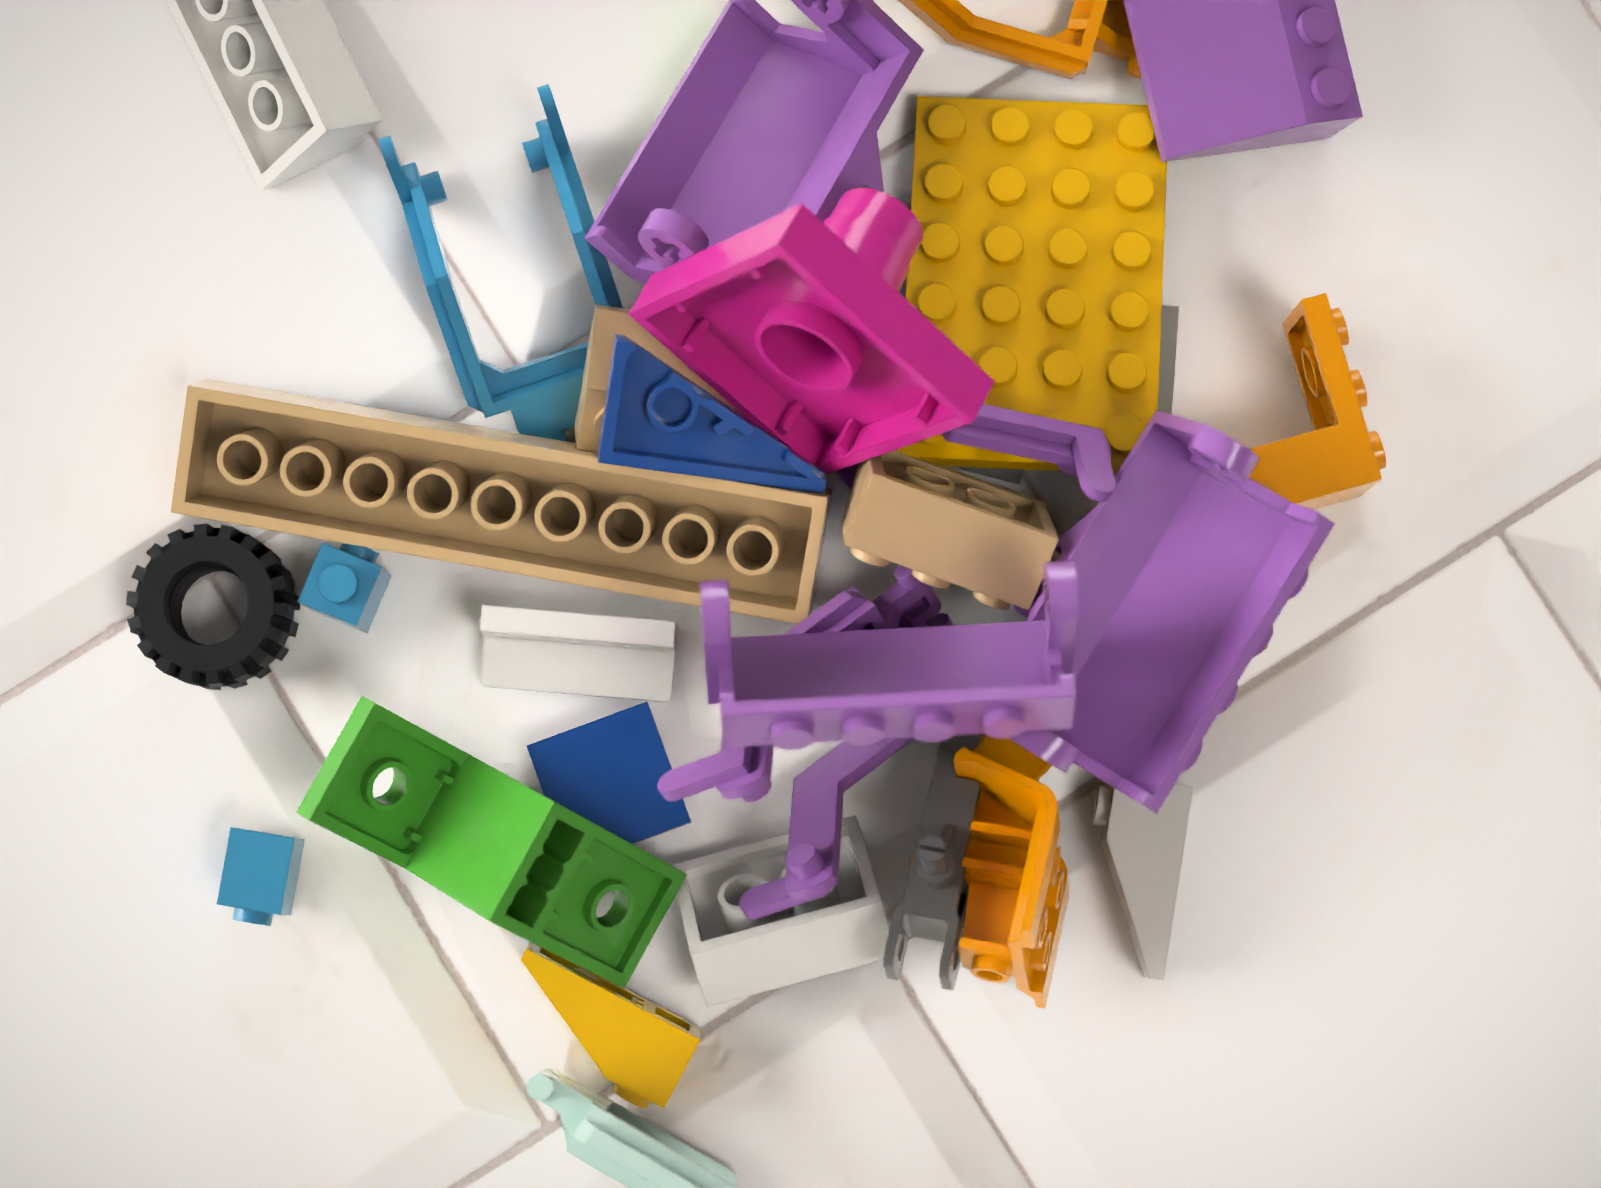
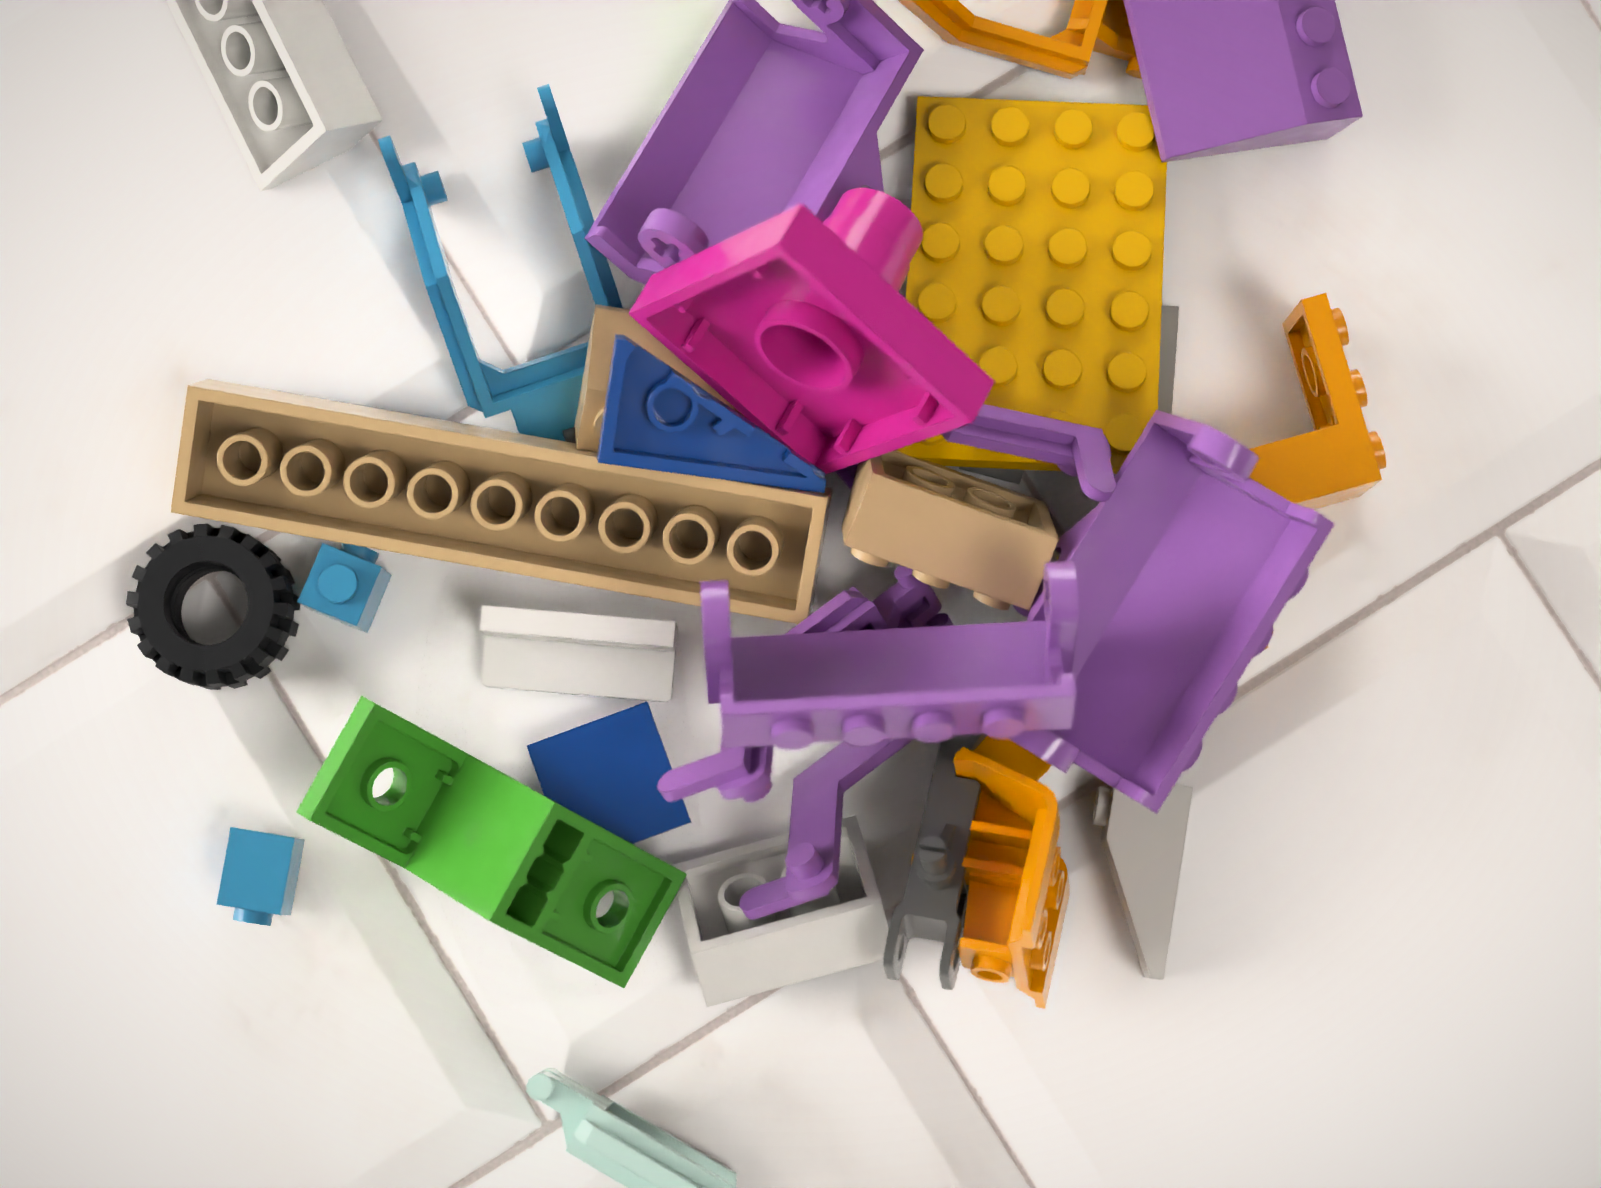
(623, 1033): yellow slope -> none

